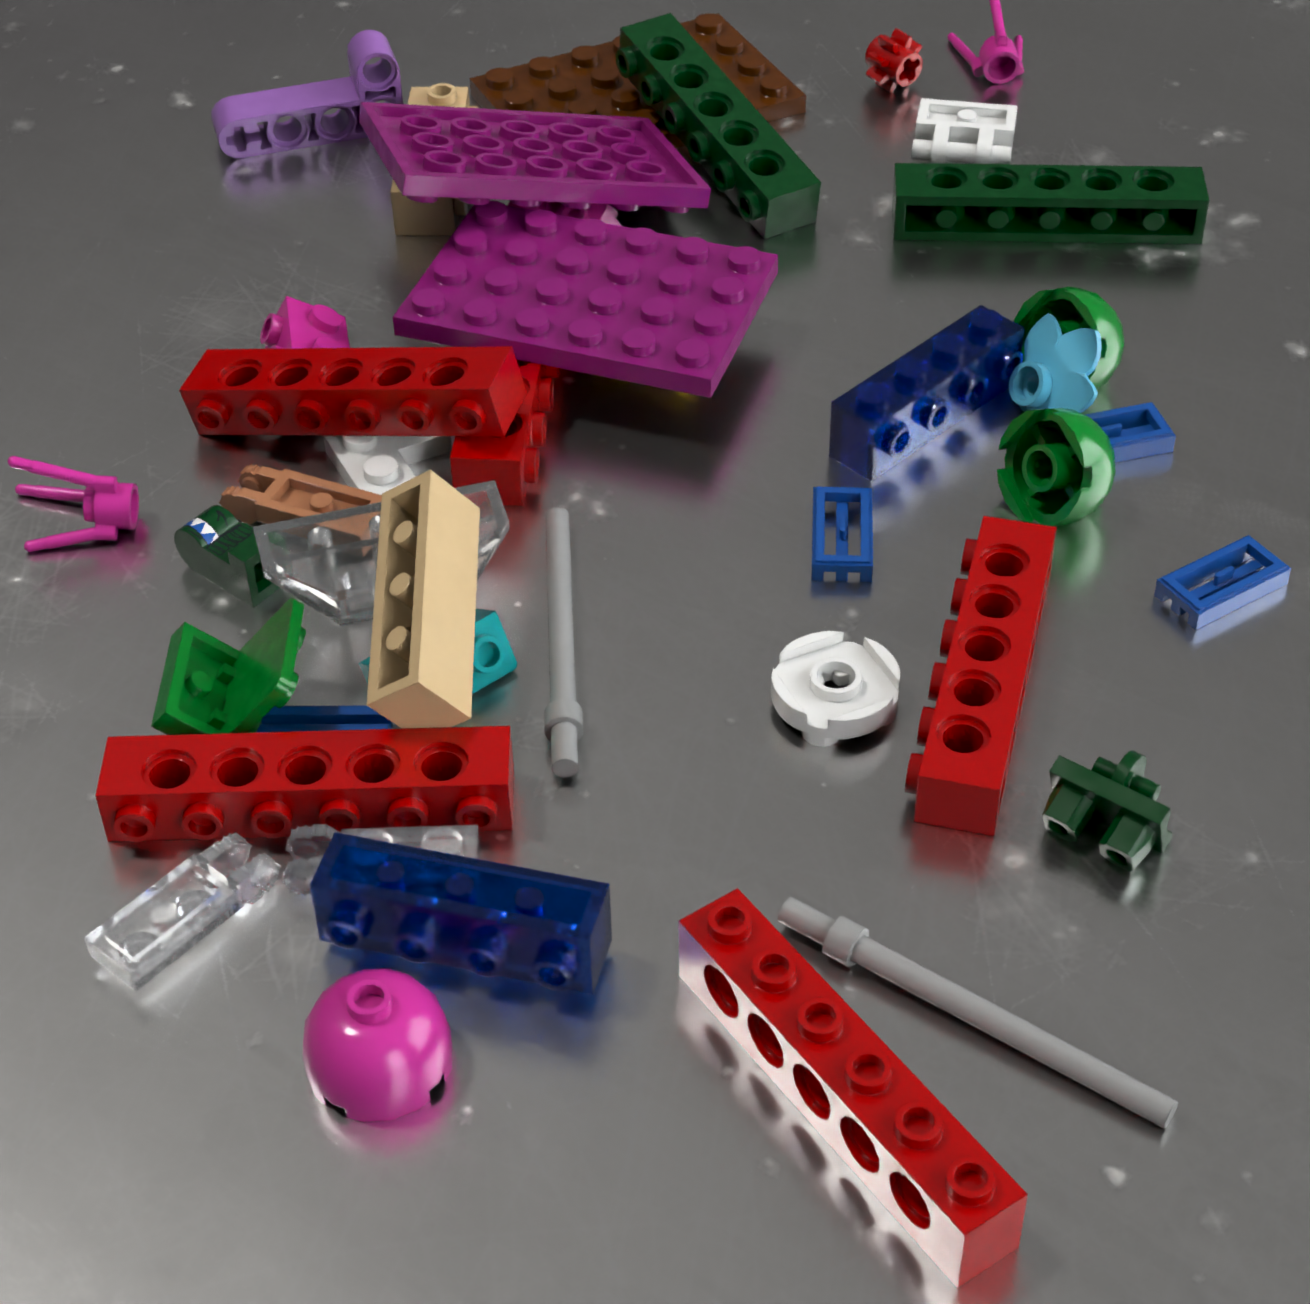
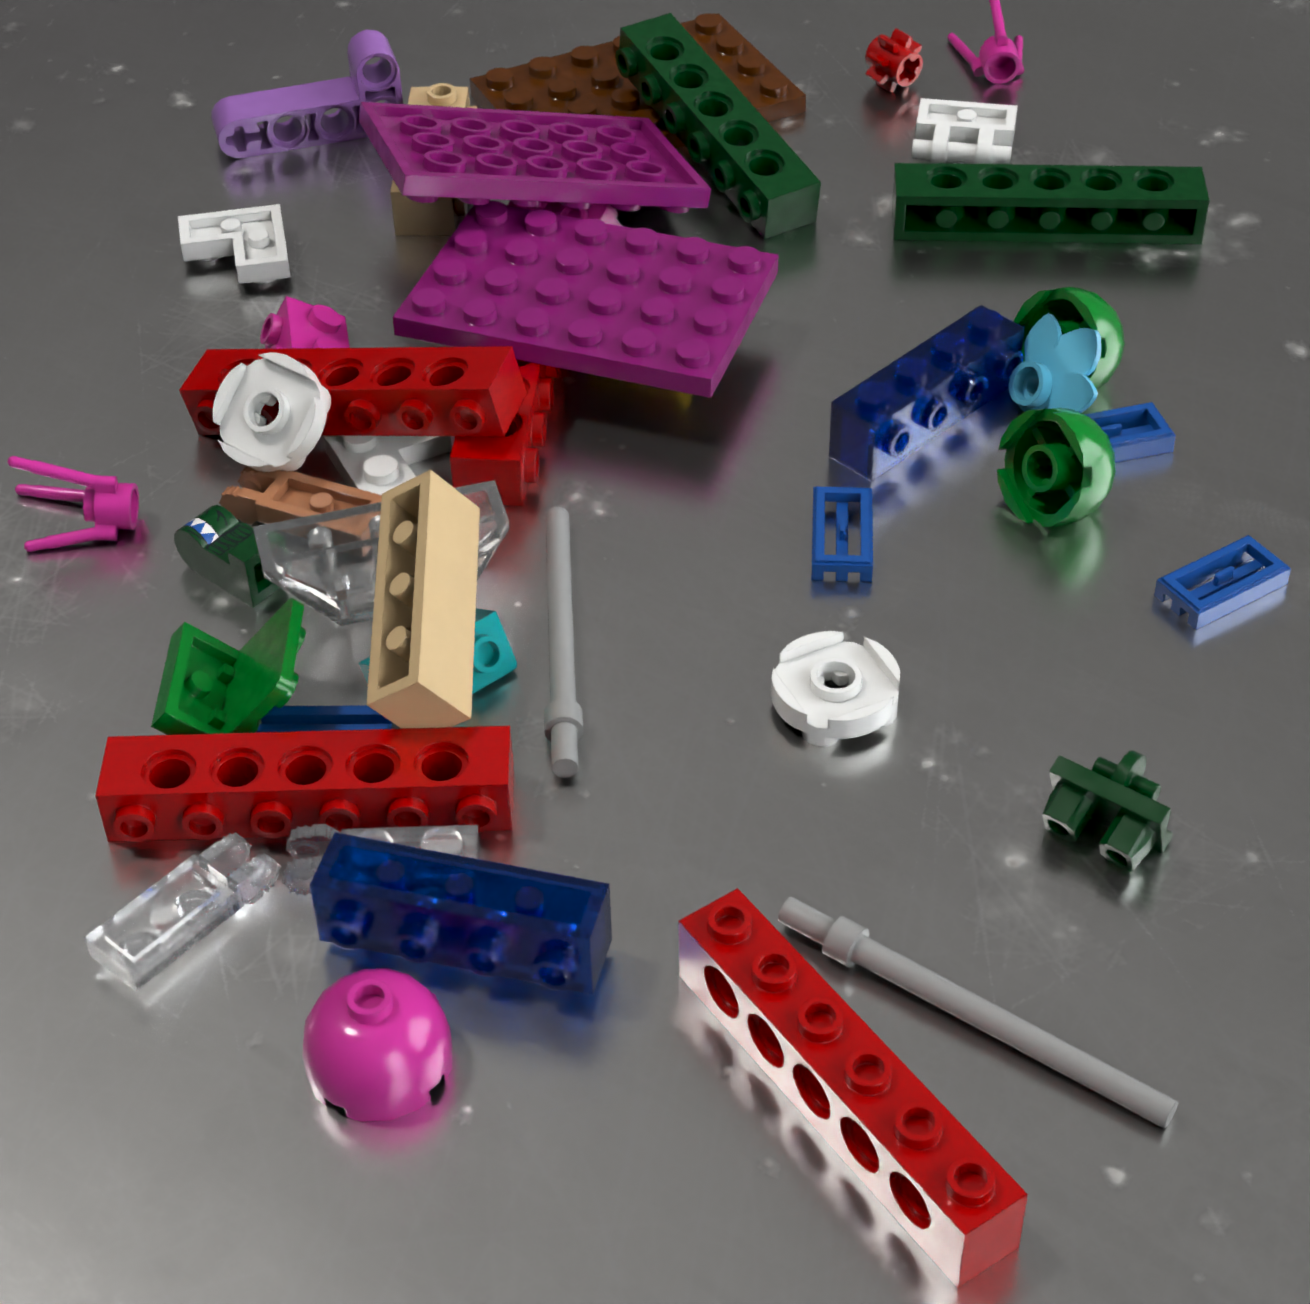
(249, 234): none -> white plate
(298, 422): none -> white plate
(985, 677): red brick -> none

